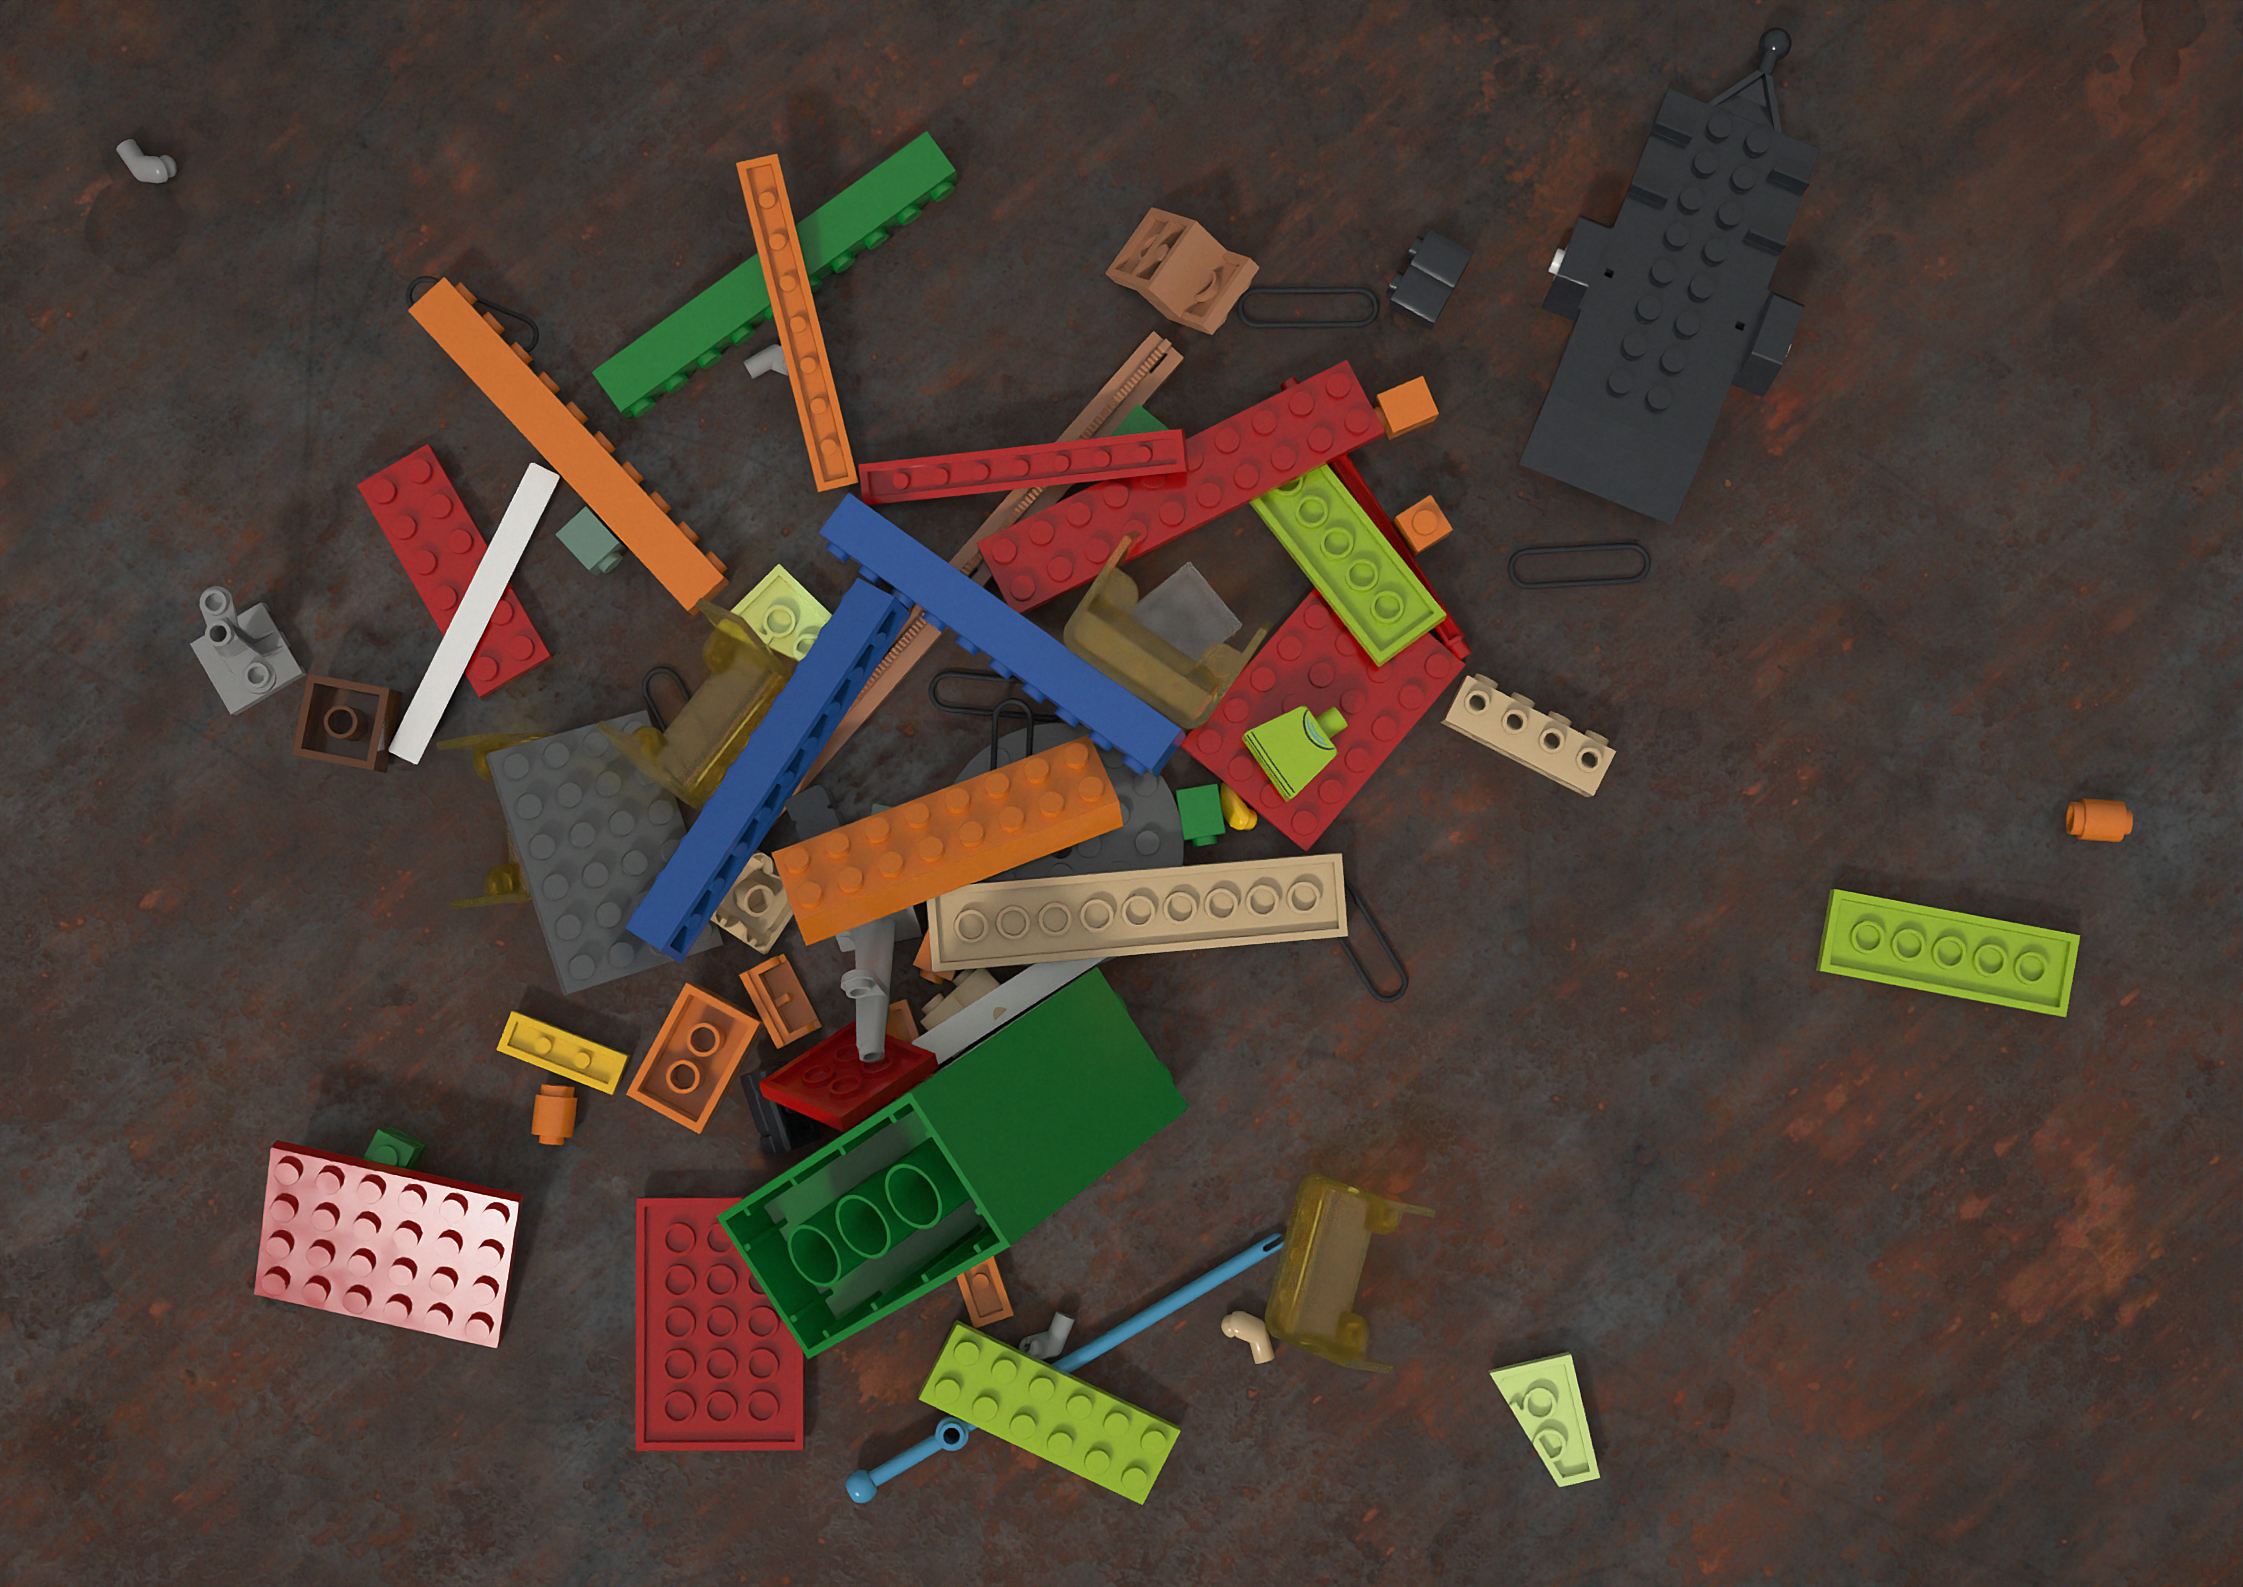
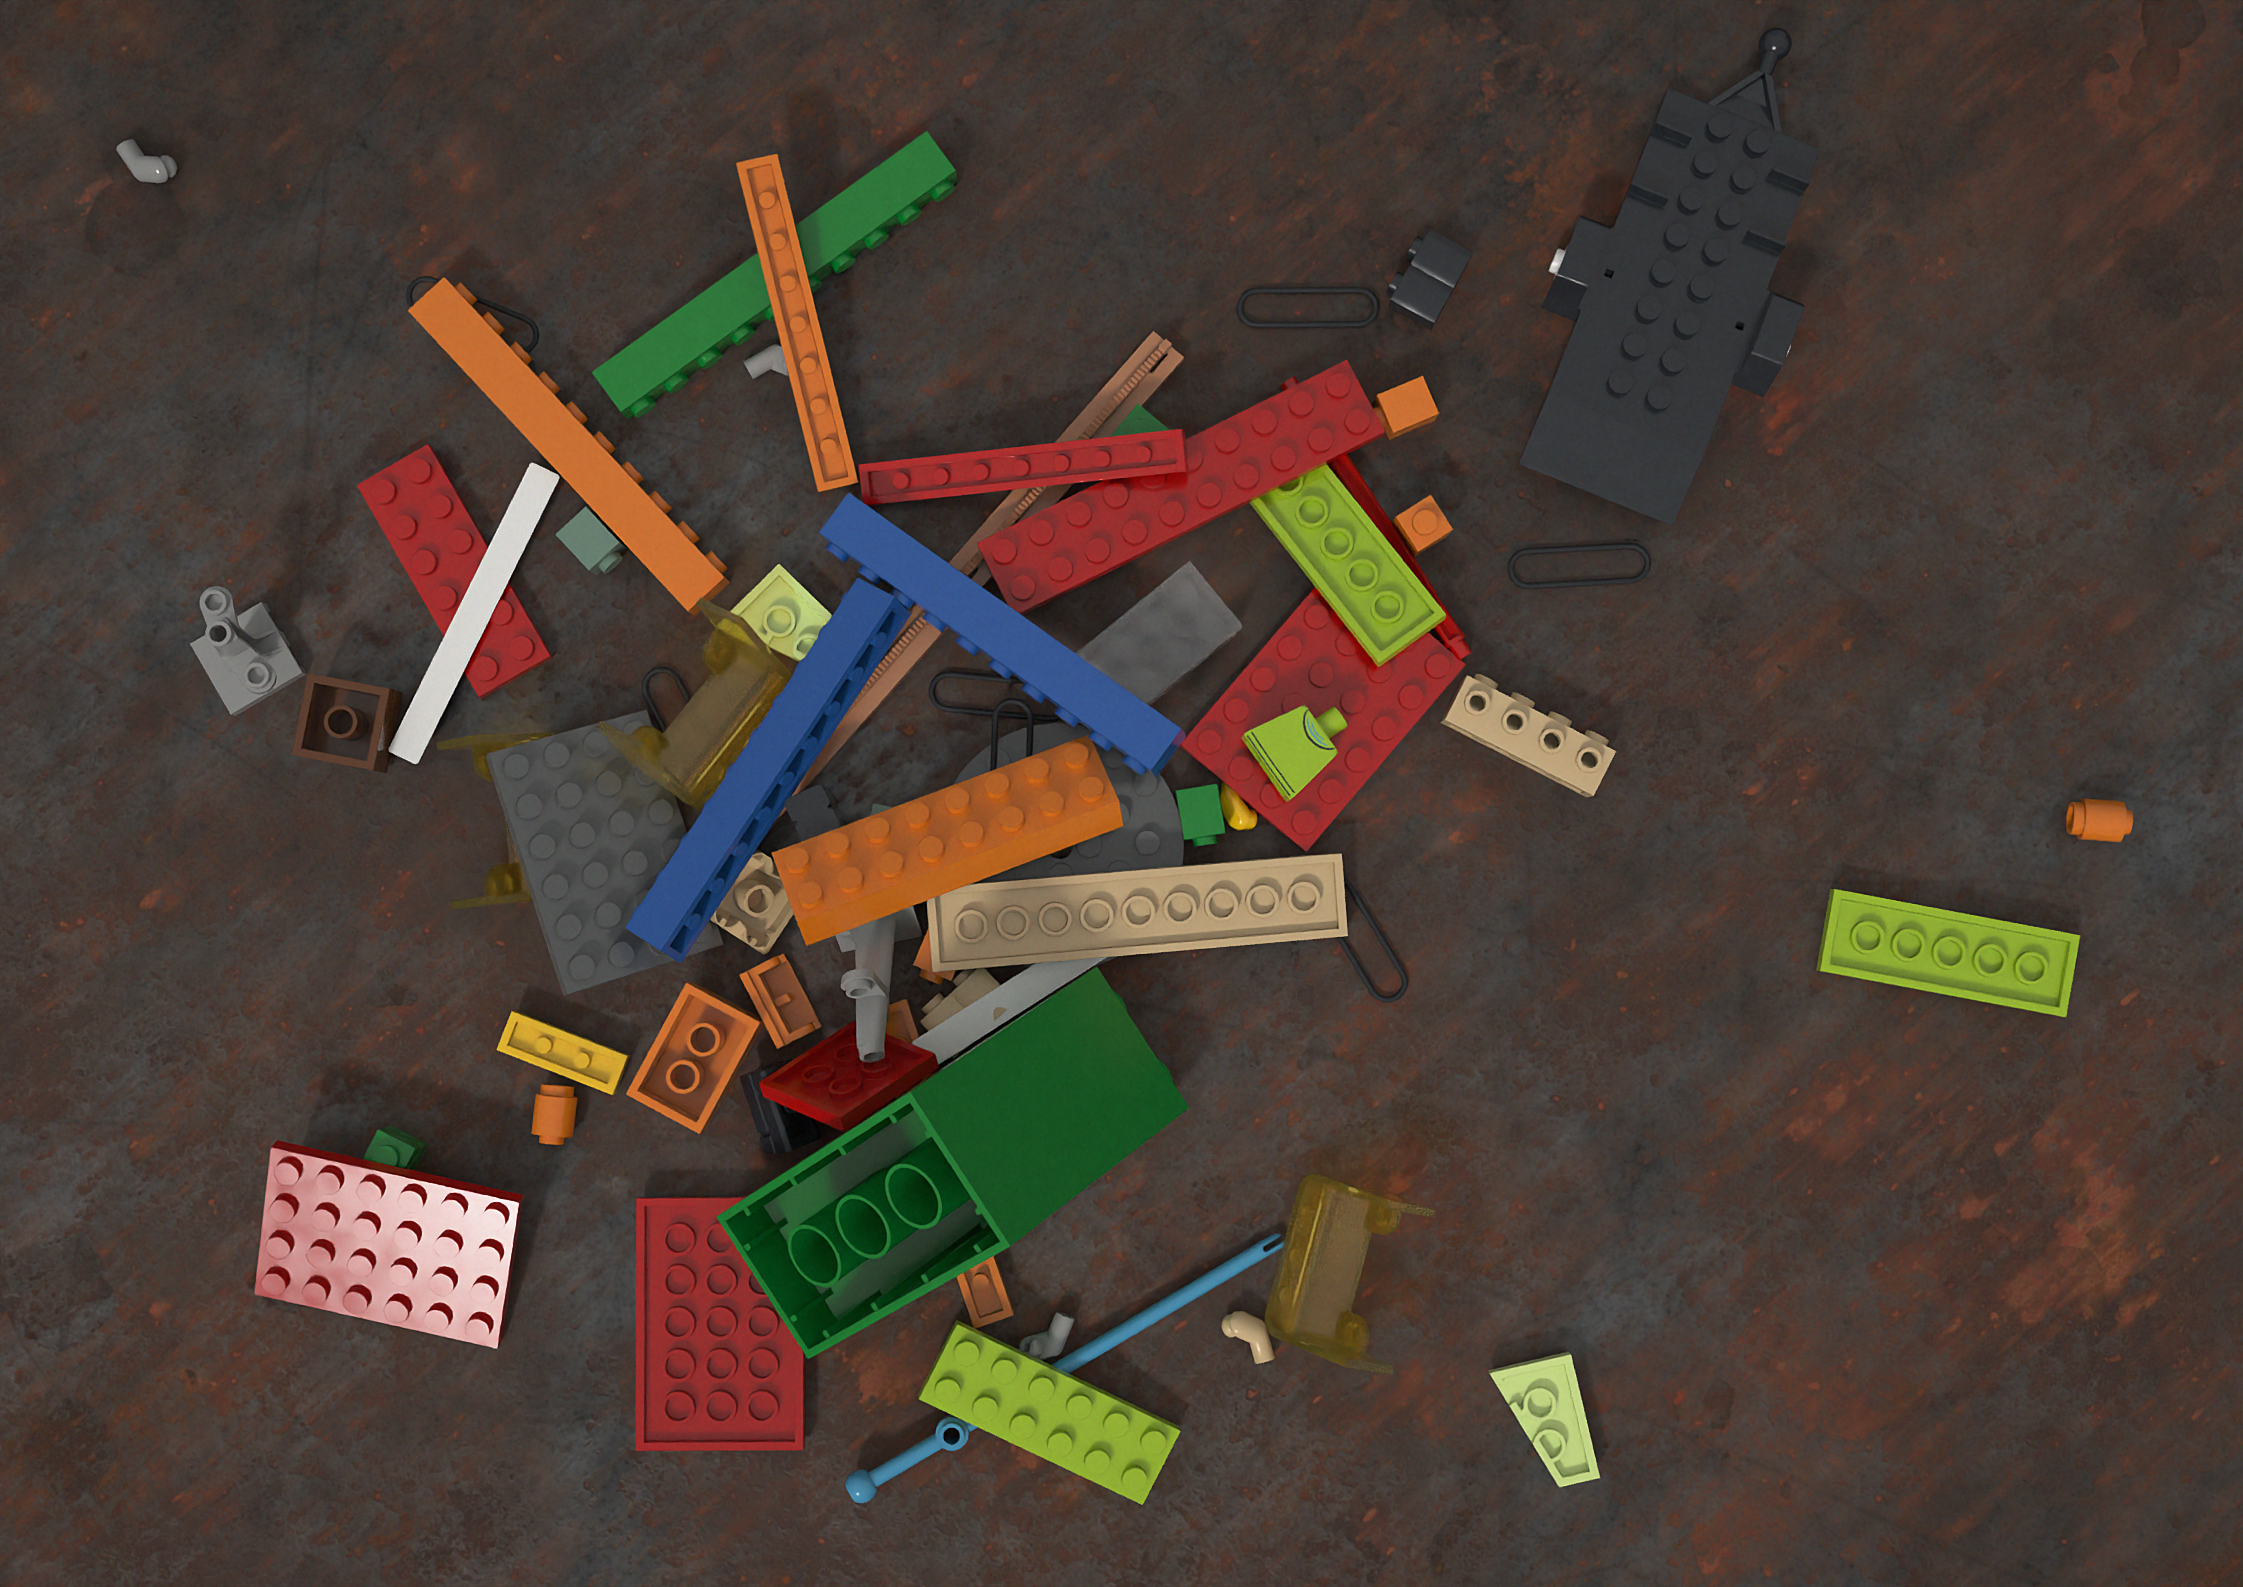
(1143, 661): clear yellow windscreen -> none
(1182, 270): nougat bracket -> none

